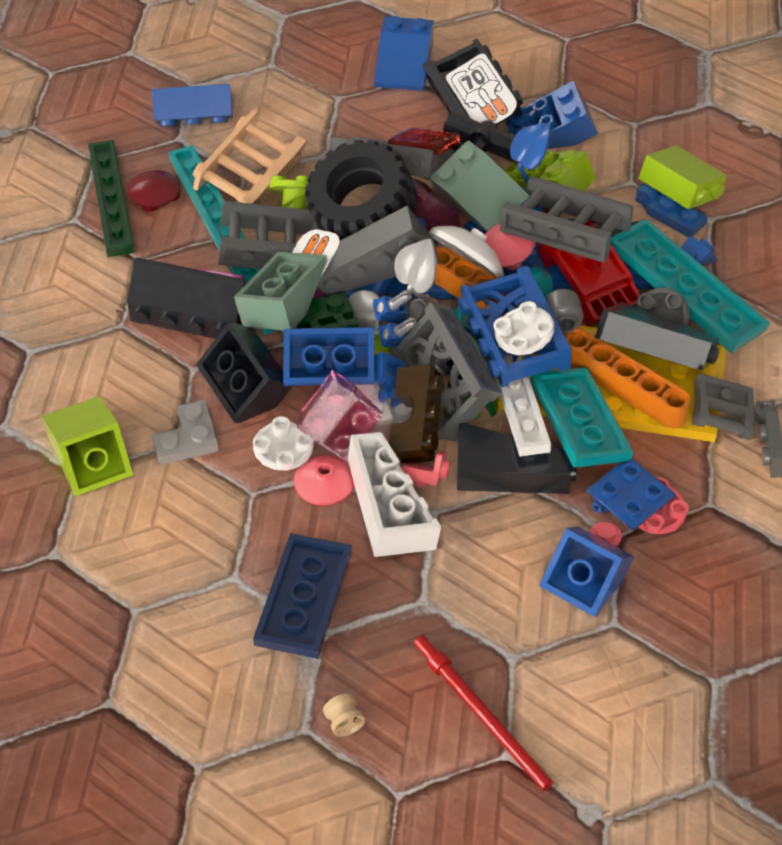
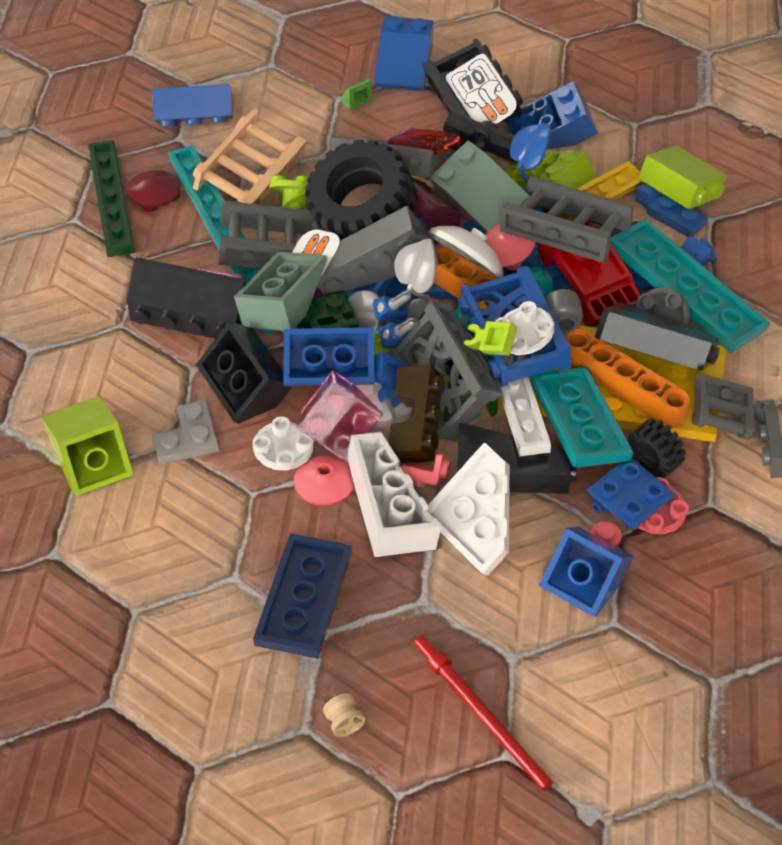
(357, 94): none -> bright green slope
(476, 509): none -> white plate
(494, 339): none -> lime plate
(613, 183): none -> yellow plate
(656, 448): none -> black tyre

